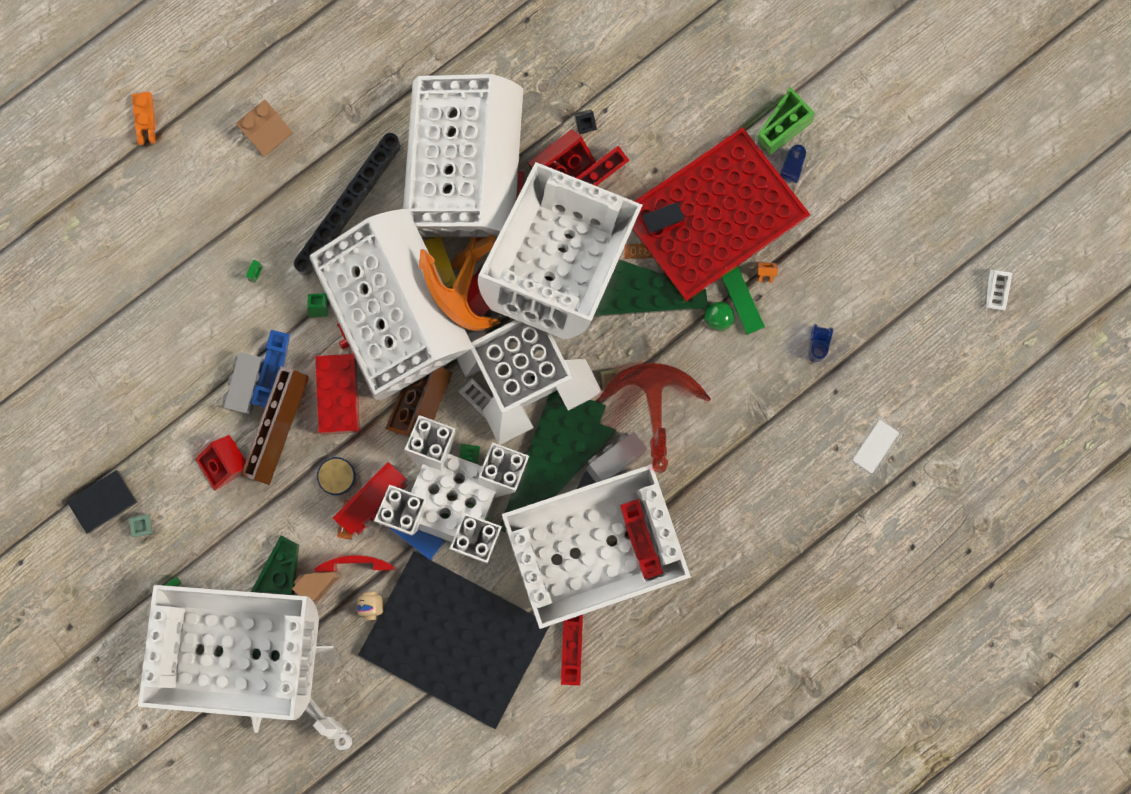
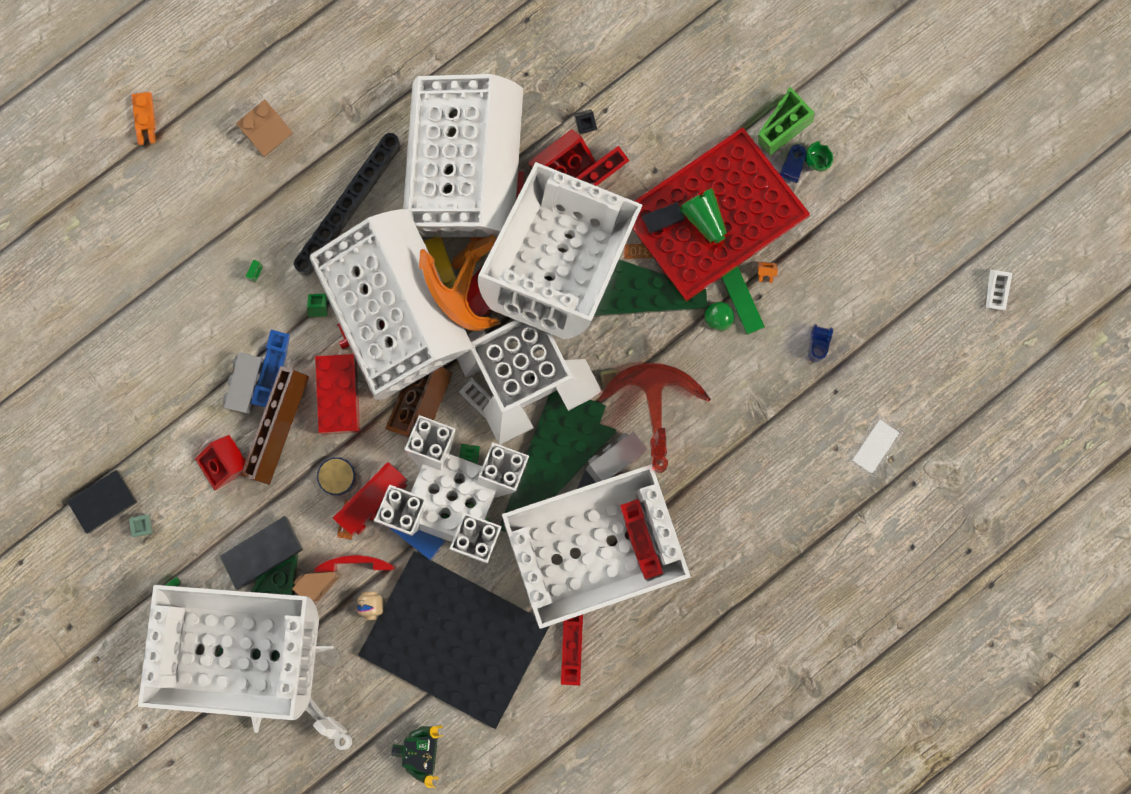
(261, 552): none -> black tile
(420, 753): none -> torso
(705, 216): none -> green cone
(819, 157): none -> green hair

